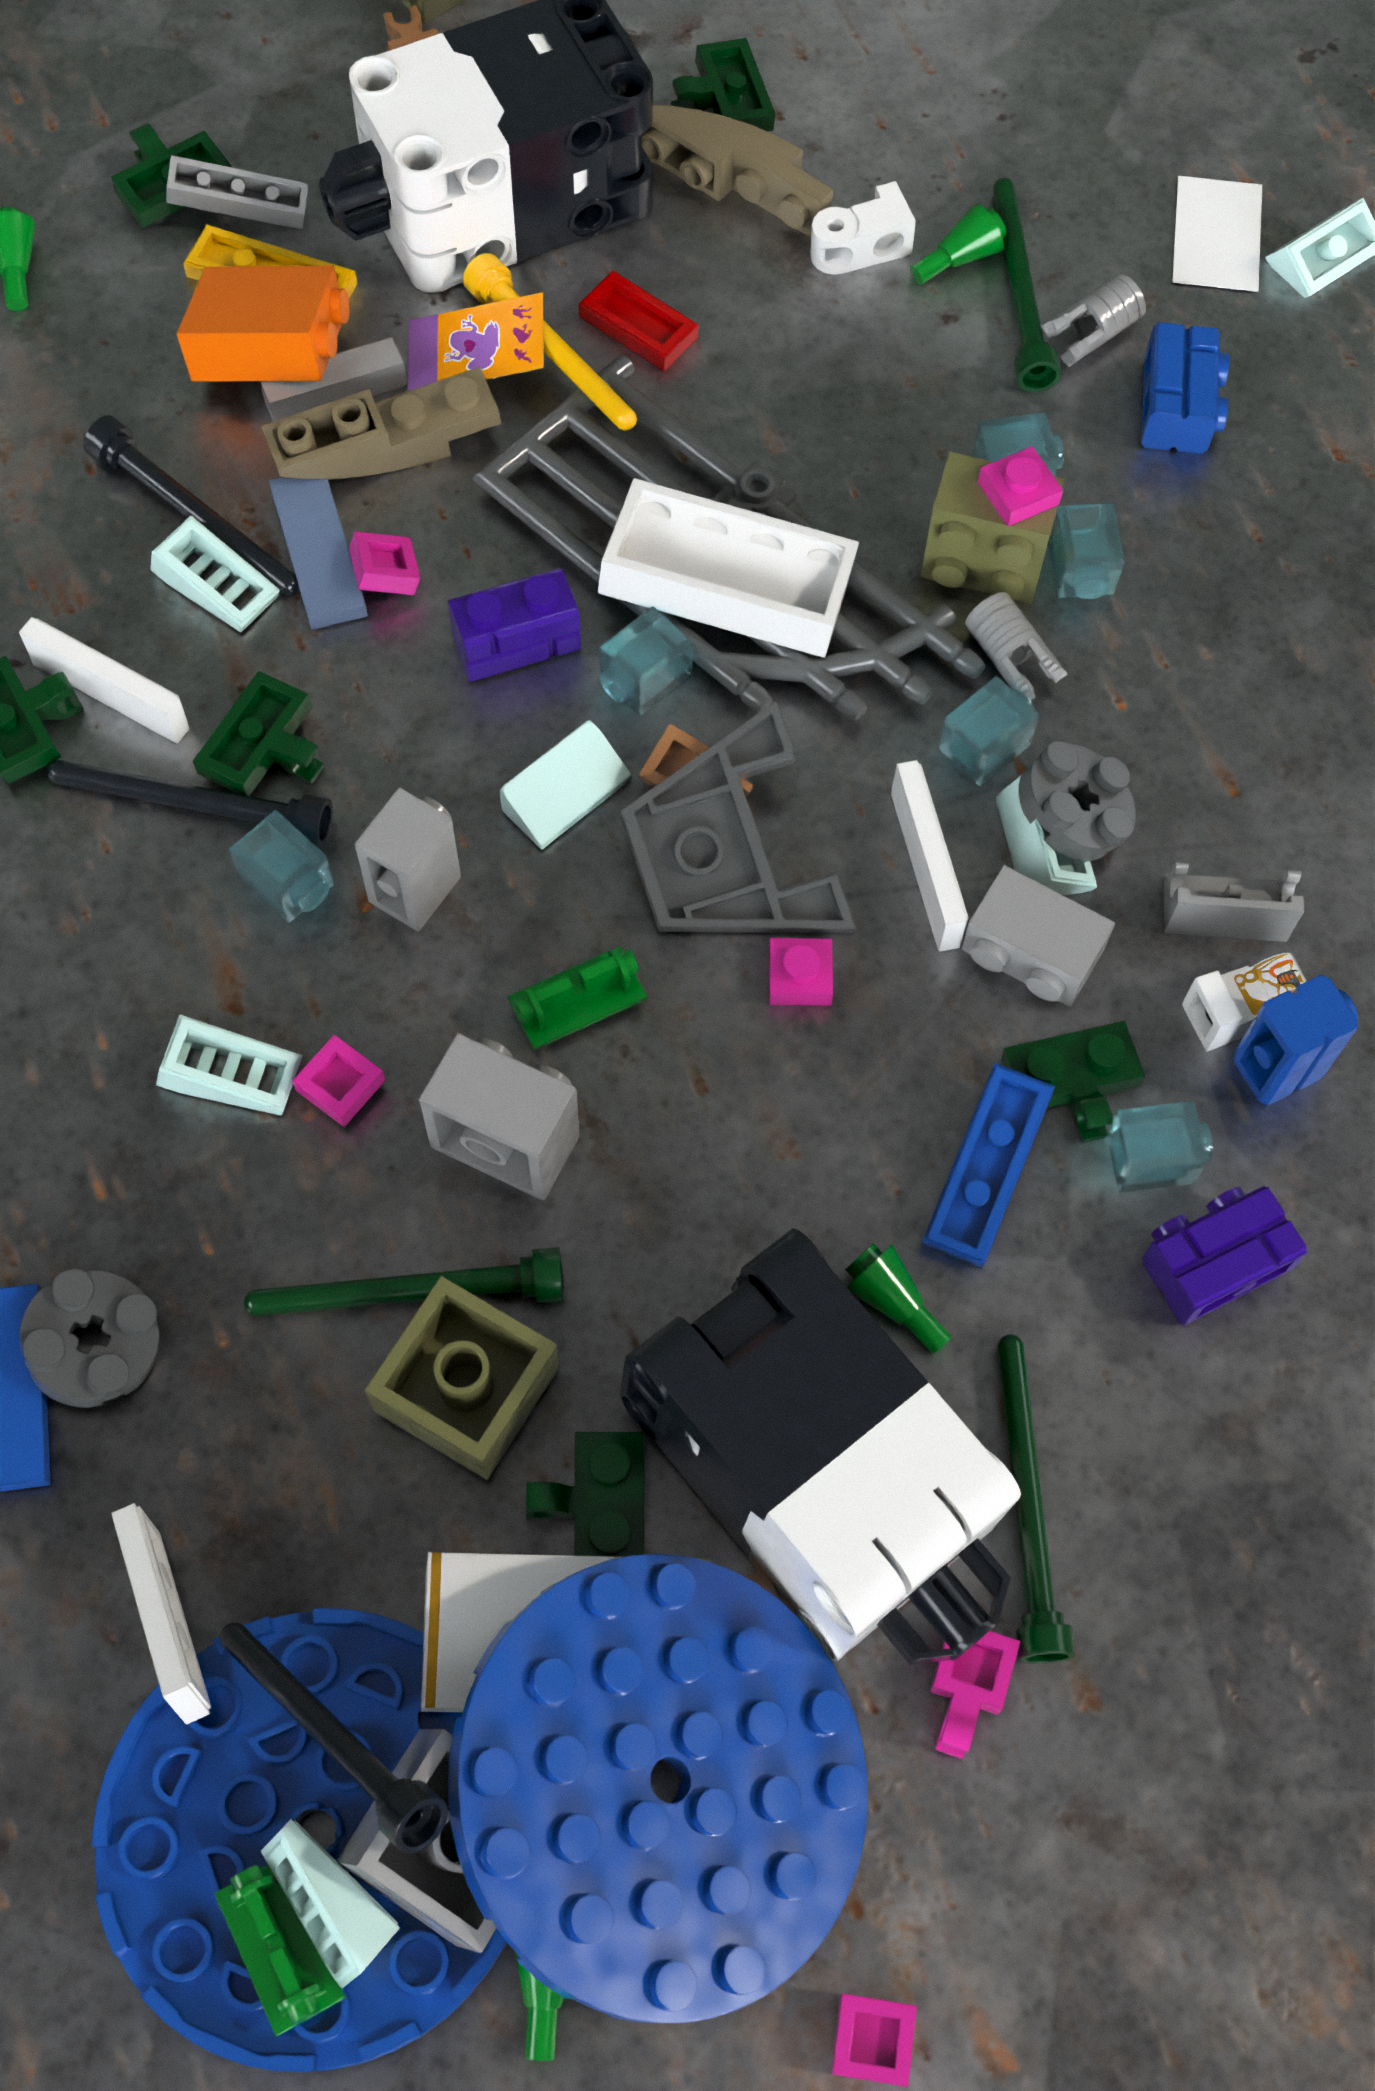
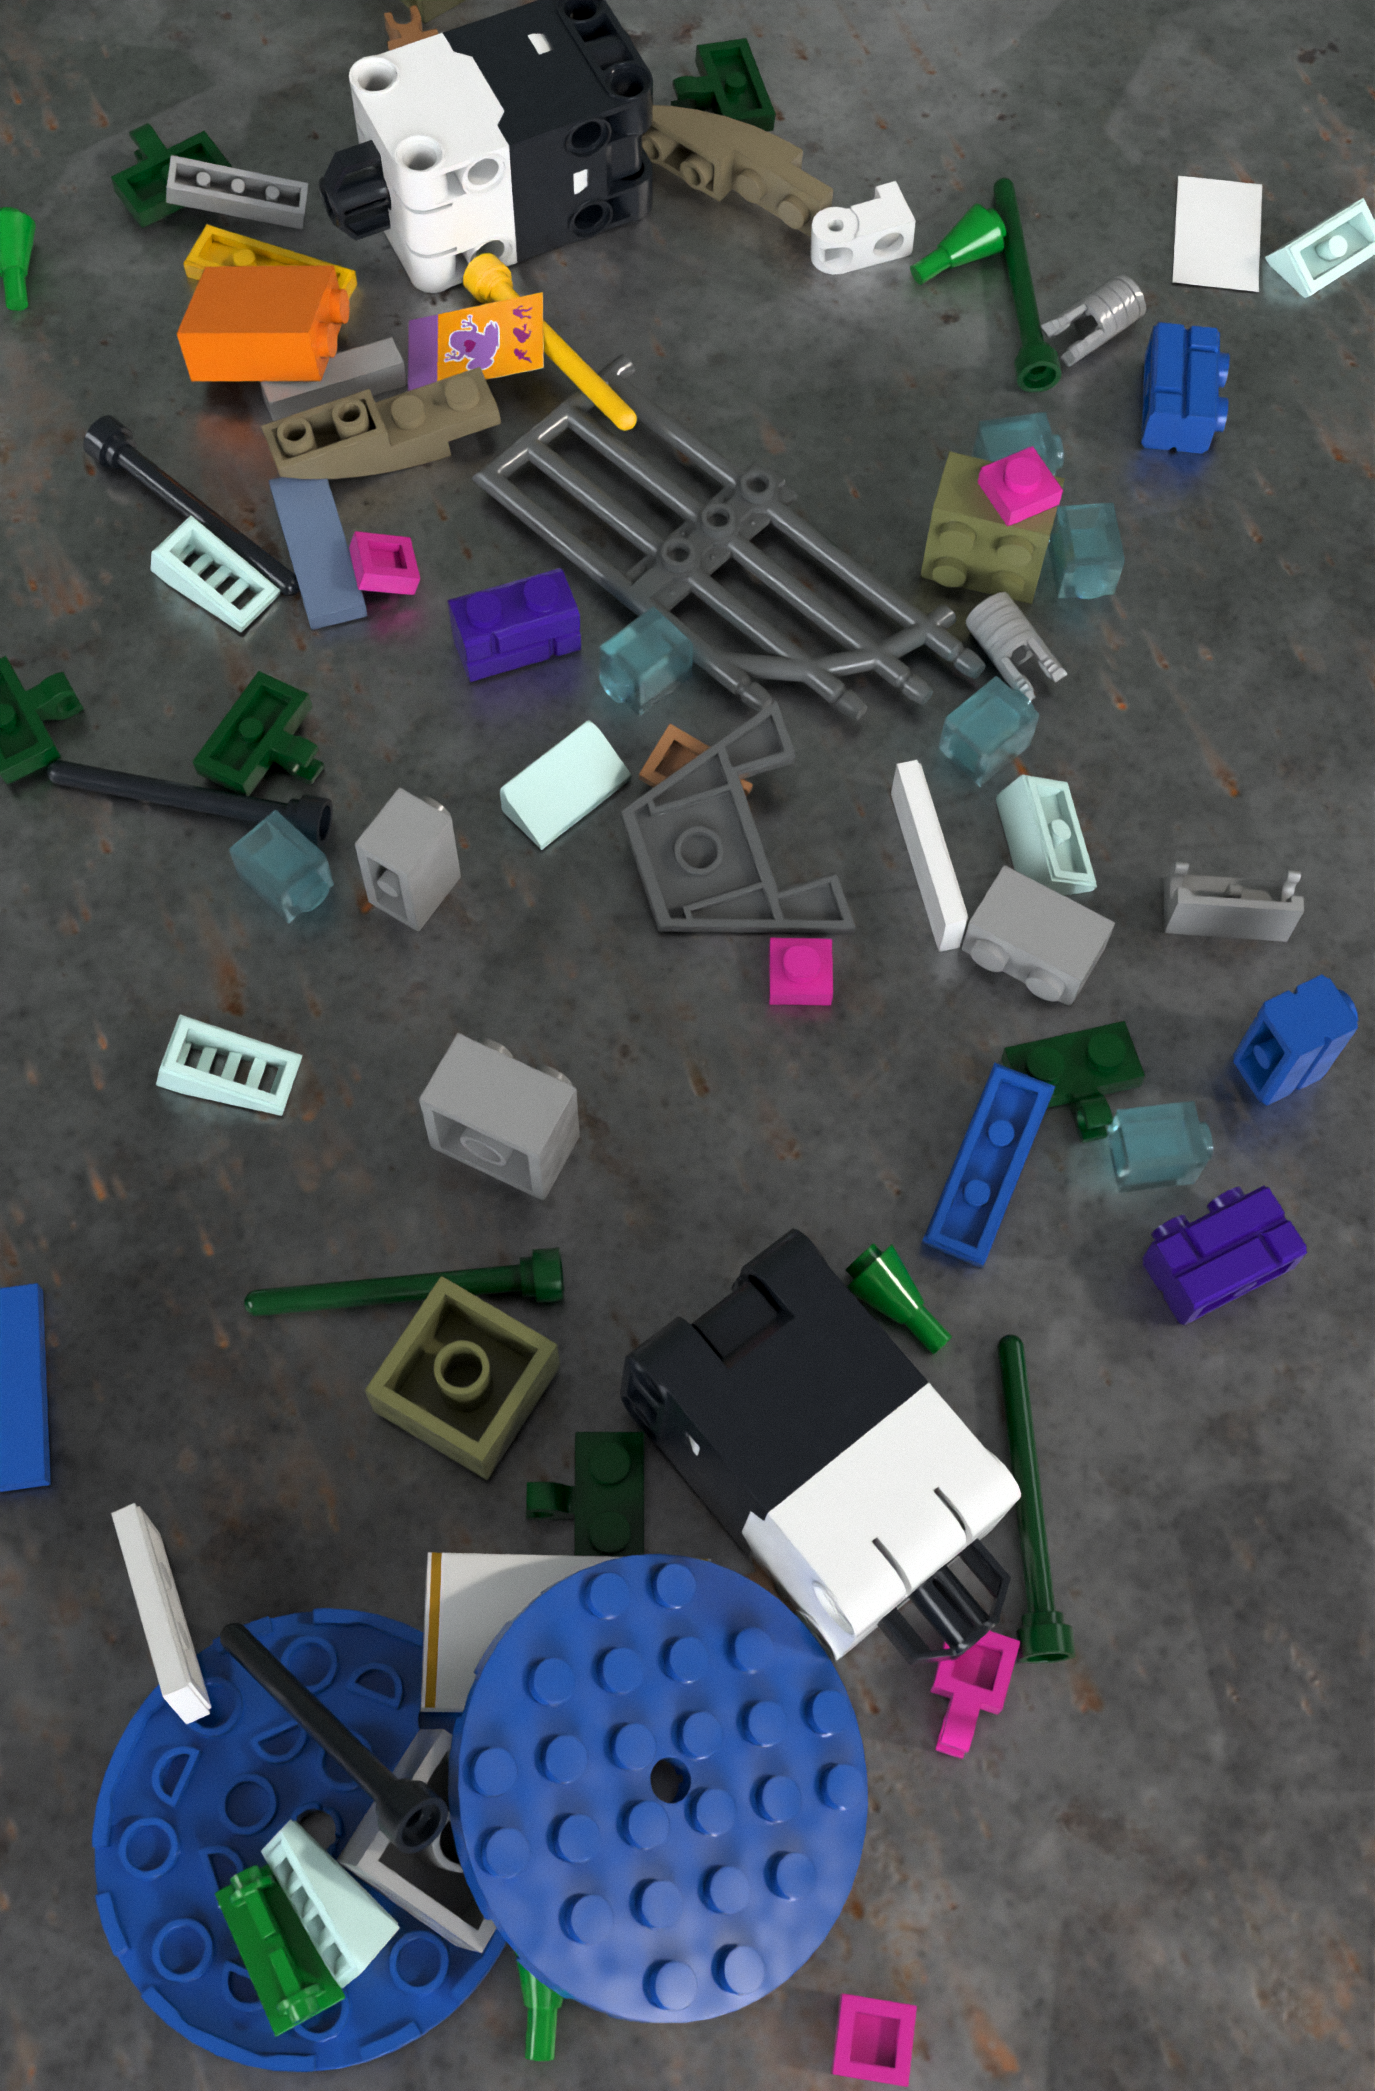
(74, 1302): dark grey plate -> none
(105, 679): white tile -> none
(339, 1080): dark pink plate -> none
(578, 997): green hinge -> none
(638, 320): red tile -> none
(727, 567): white slope -> none
(1097, 782): dark grey plate -> none
(1236, 997): white leg -> none

